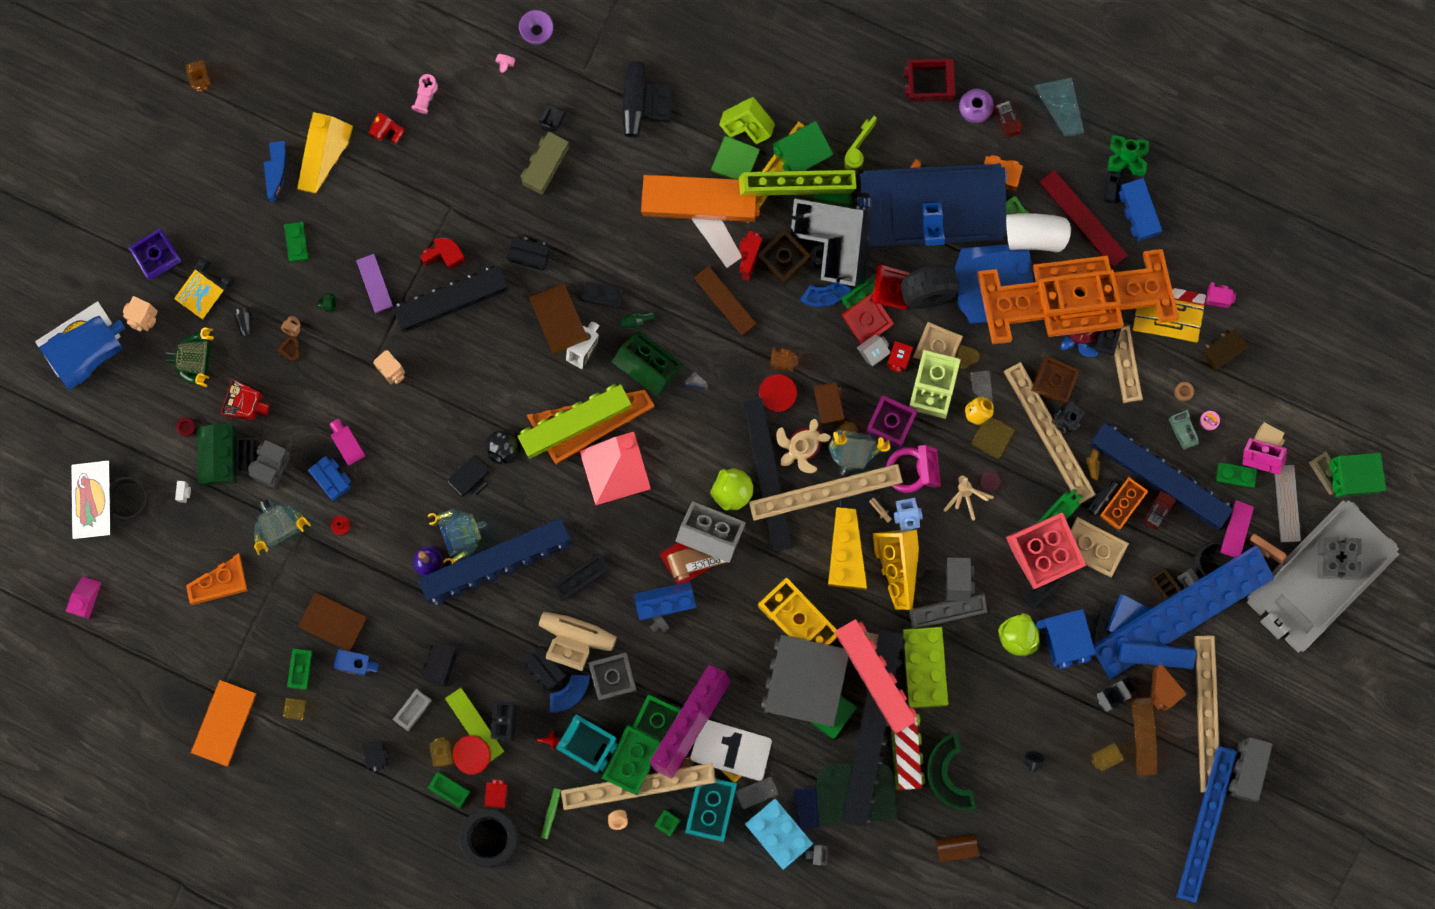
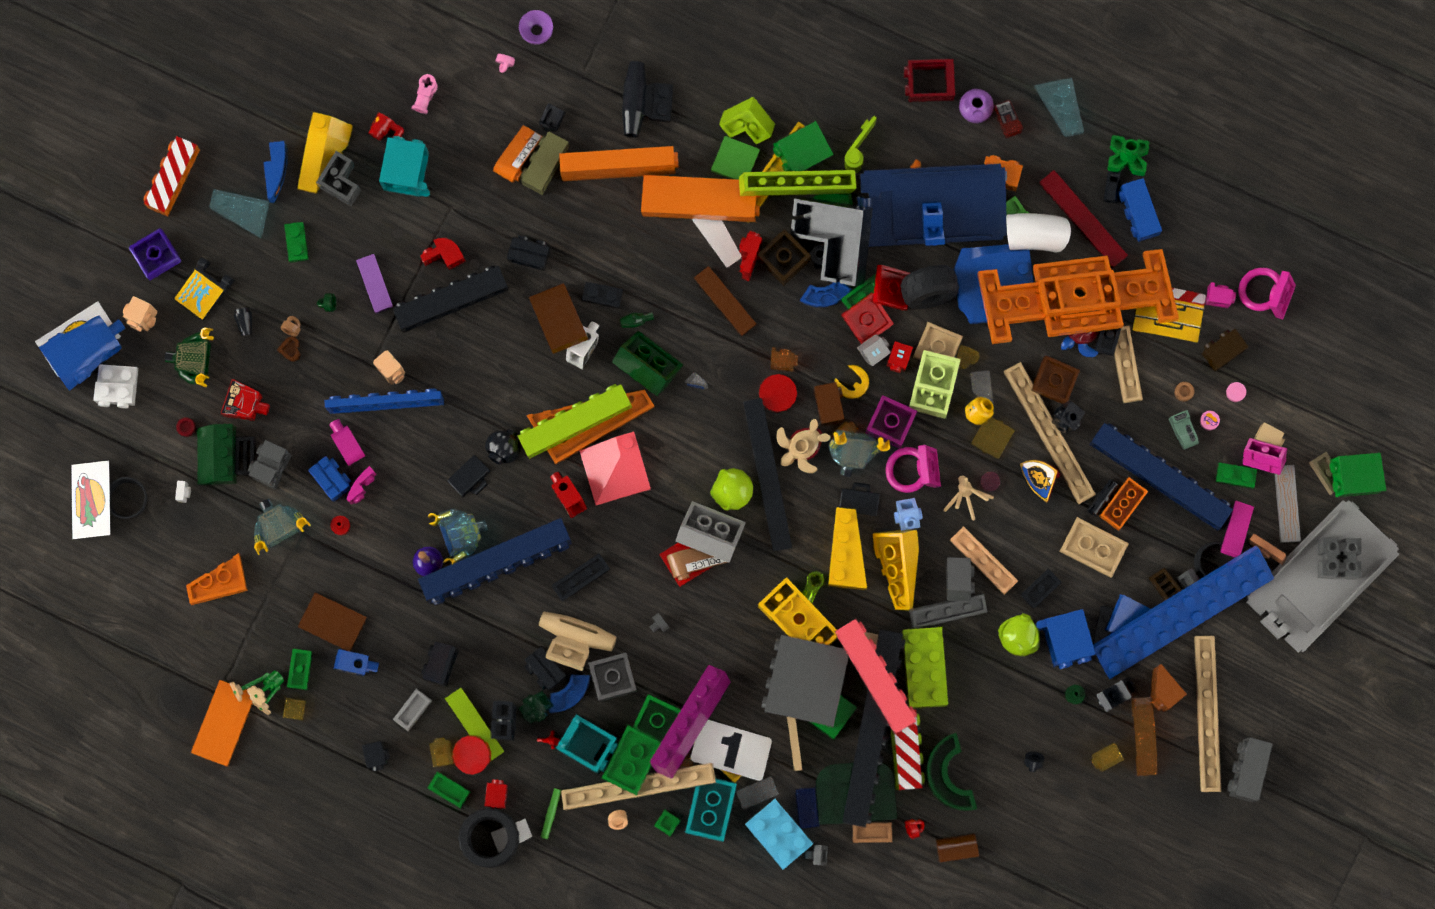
(83, 598): dark pink slope -> none
(116, 386): none -> white plate
(171, 176): none -> brick
(195, 70): clear orange brick -> none
(242, 210): none -> clear light blue wing
(271, 682): none -> plant
(335, 181): none -> dark grey brick
(356, 492): none -> dark pink slope
(392, 400): none -> blue plate
(405, 167): none -> teal container
(500, 836): none -> white sticker
(515, 155): none -> orange door
(536, 707): none -> clear green brick
(567, 494): none -> red torso
(618, 163): none -> orange brick
(664, 600): blue brick -> none
(794, 744): none -> tan tile
(810, 590): none -> clear neon green connector
(825, 492): tan tile -> none
(860, 389): none -> yellow head
(873, 833): none -> medium nougat tile
(883, 513): tan piece -> none
(912, 828): none -> red tile
(983, 560): none -> light nougat tile
(1040, 477): none -> shield
(1046, 550): coral slope -> none
(1065, 504): green hinge -> none
(1071, 698): none -> dark green tile
(1094, 464): pearl gold bar -> none
(1157, 654): blue tile -> none
(1159, 510): leg -> none
(1206, 824): blue tile -> none
(1236, 392): none -> bright pink tile
(1279, 295): none -> dark pink tile

